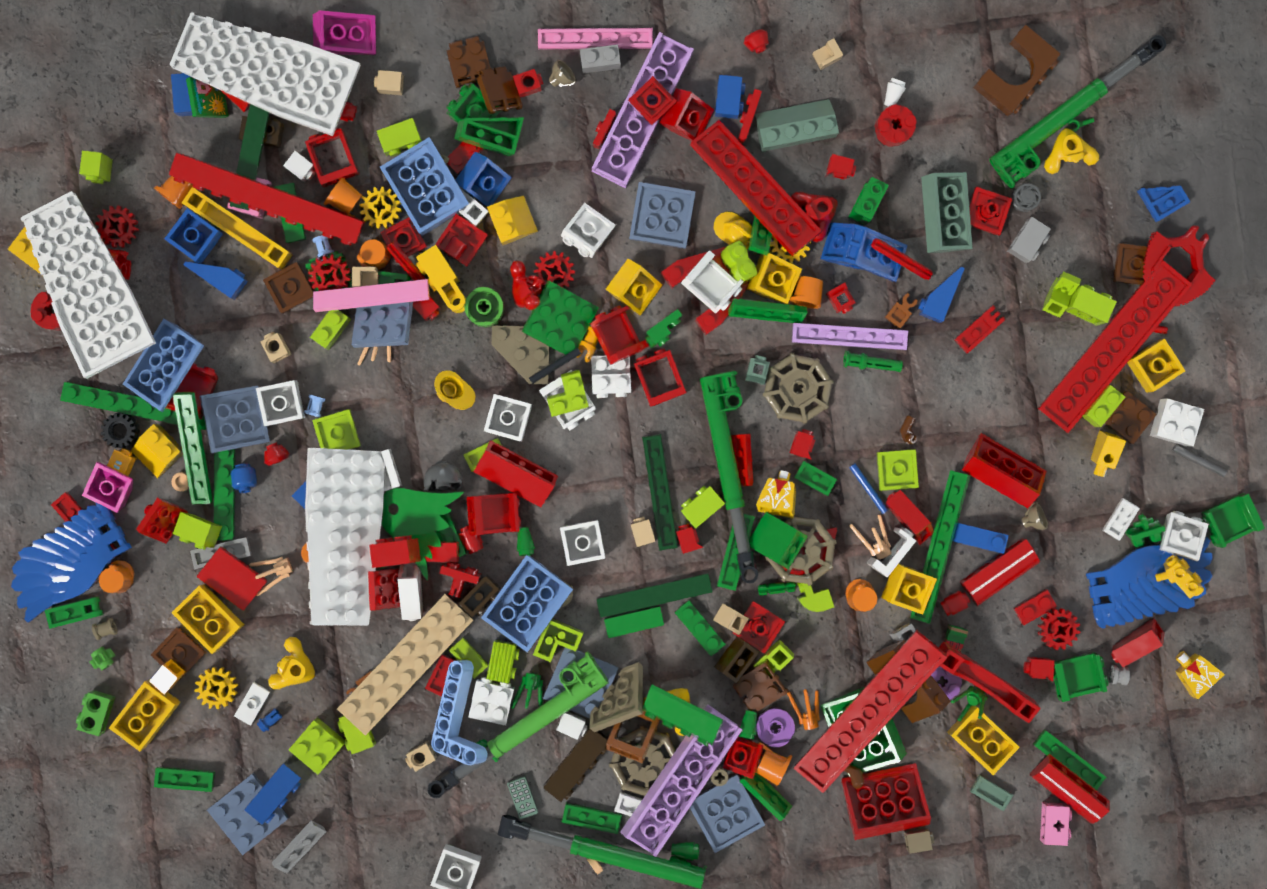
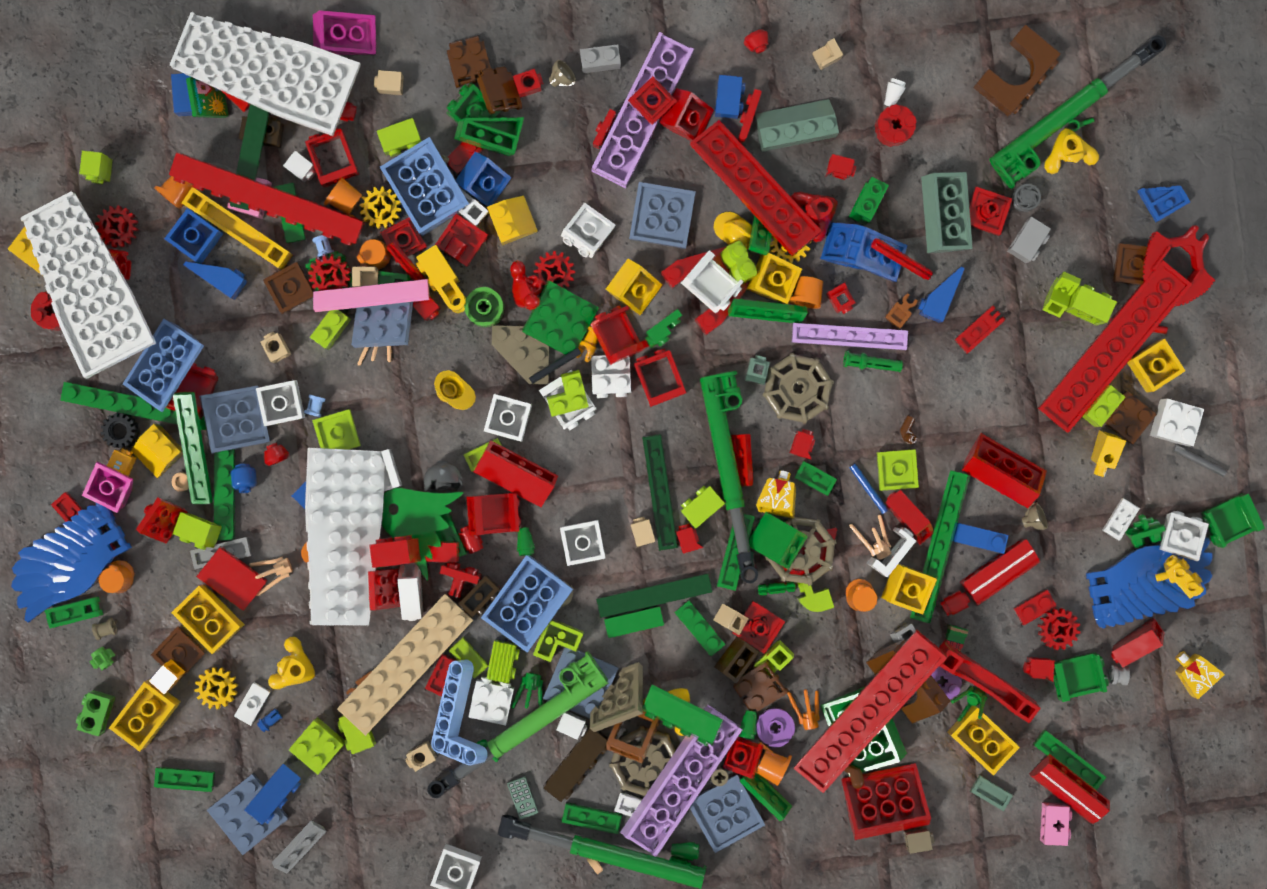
(595, 37): bright pink tile -> none

